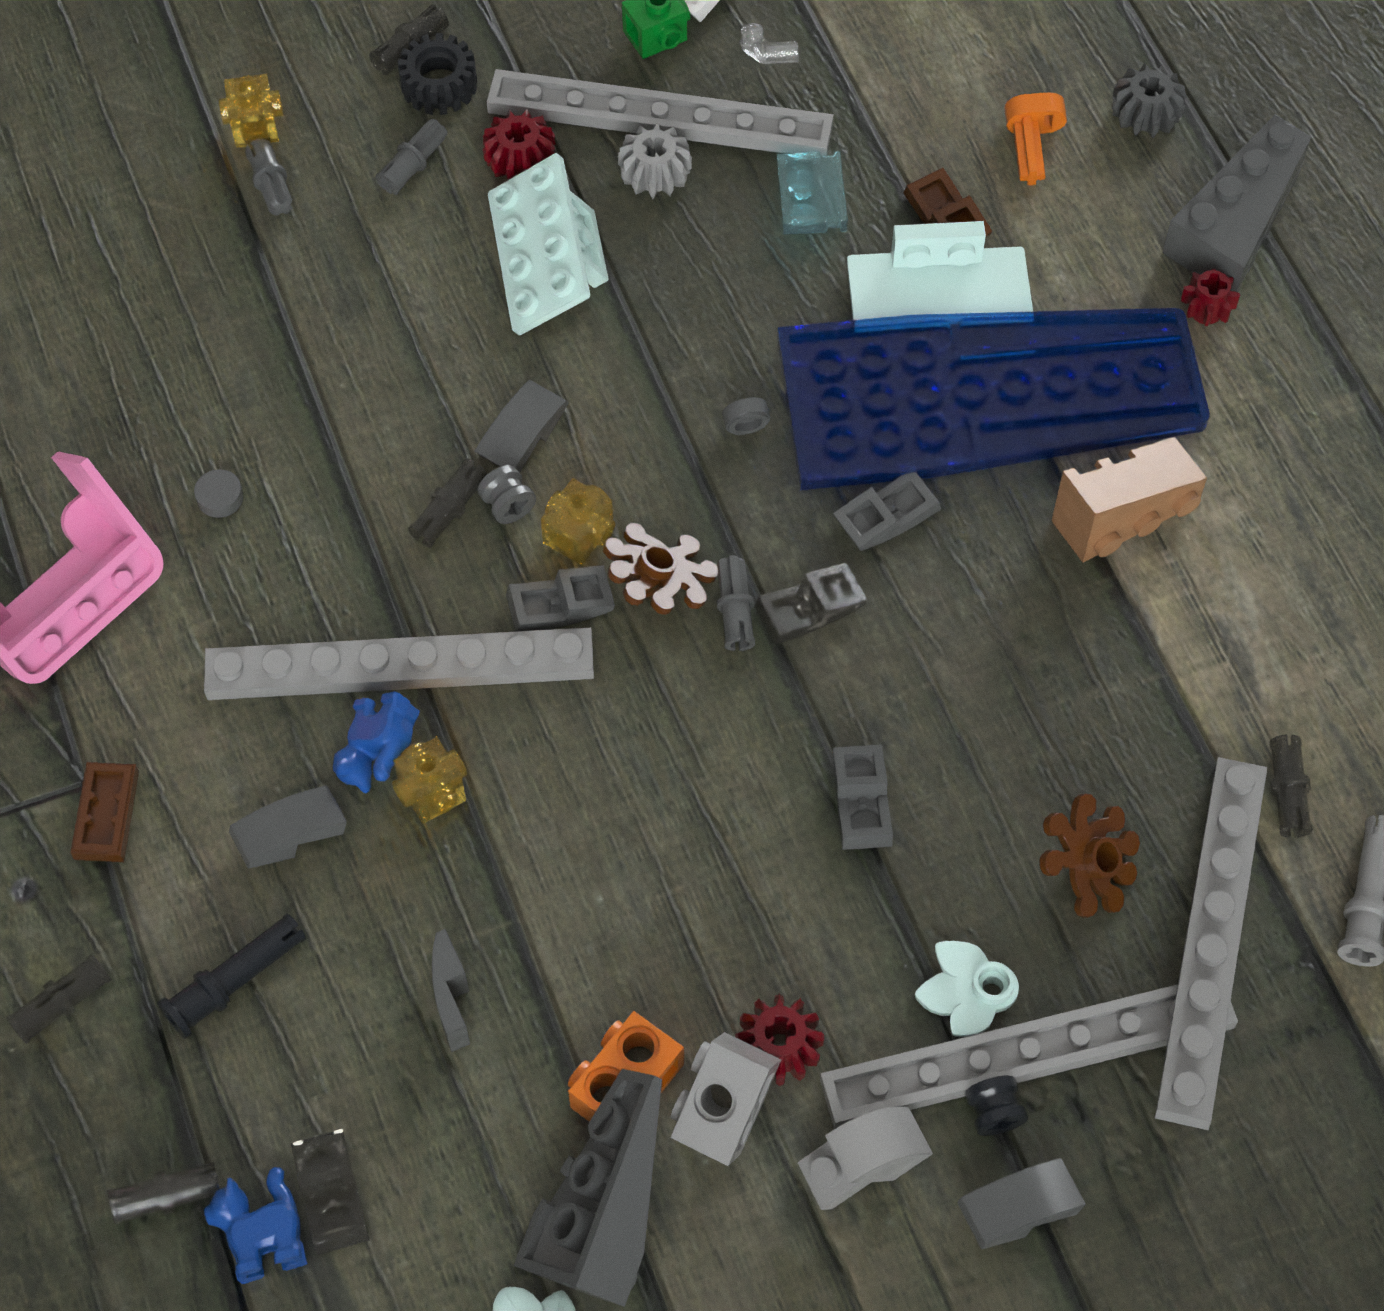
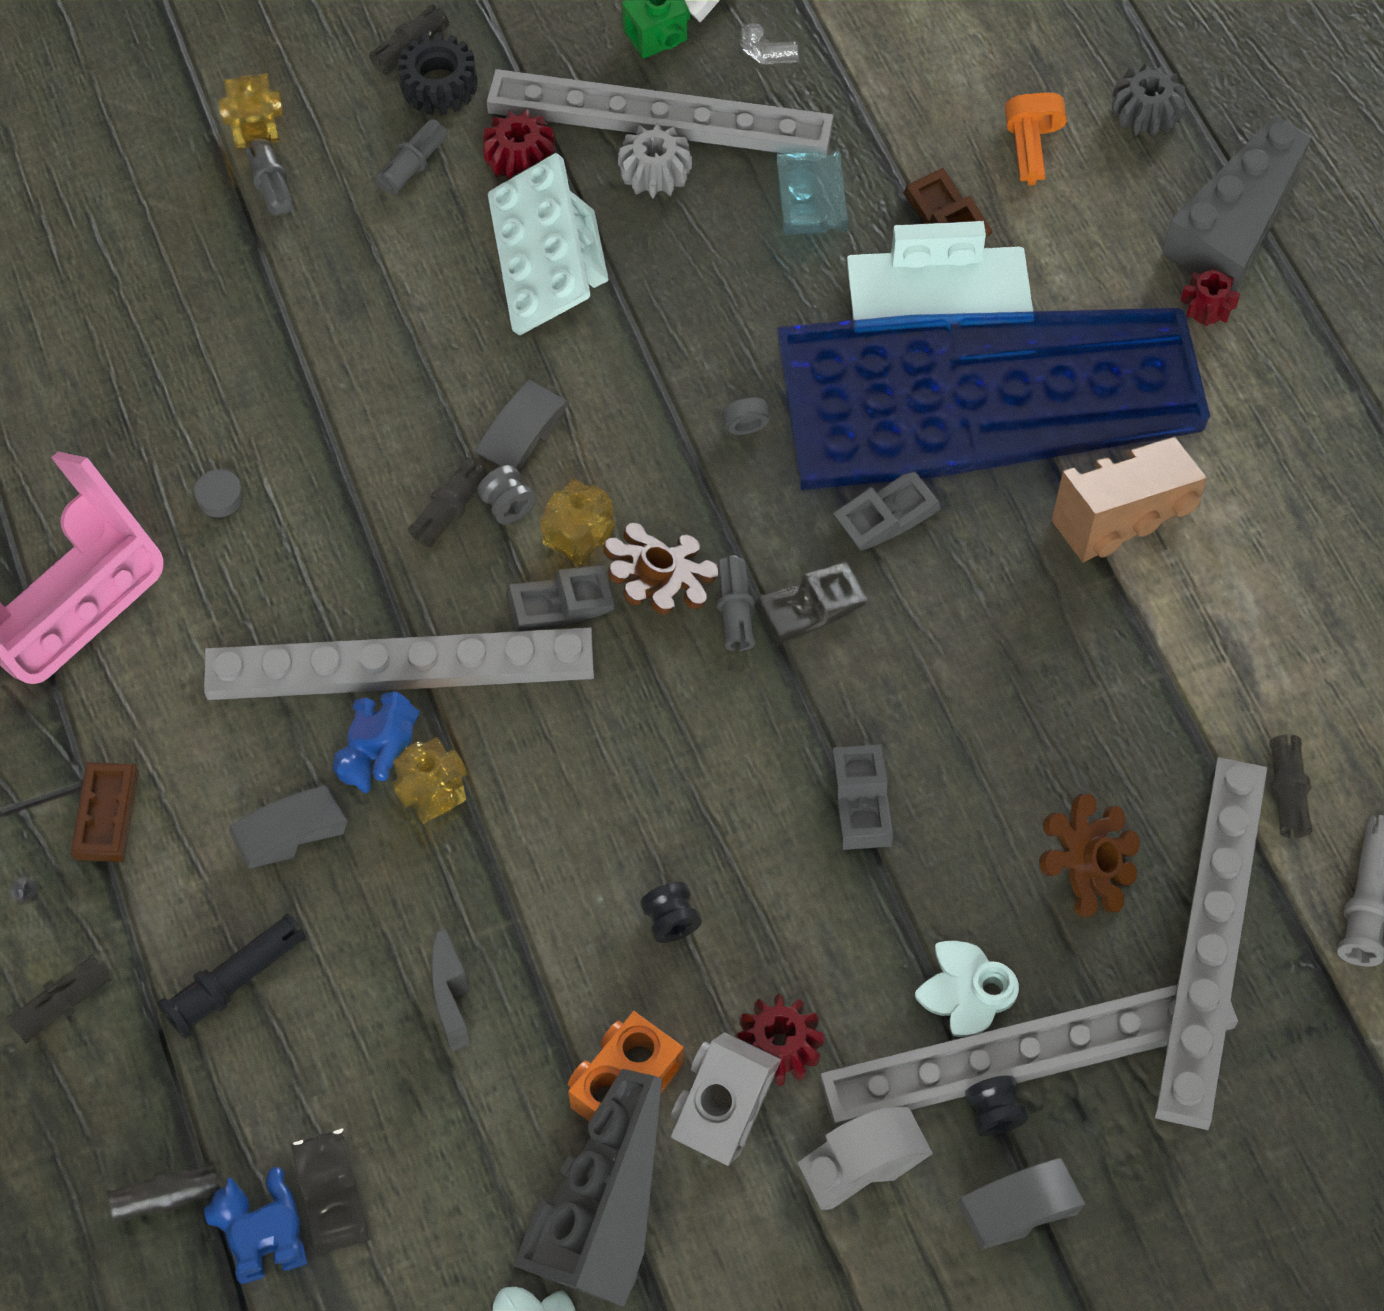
(670, 912): none -> black wheel

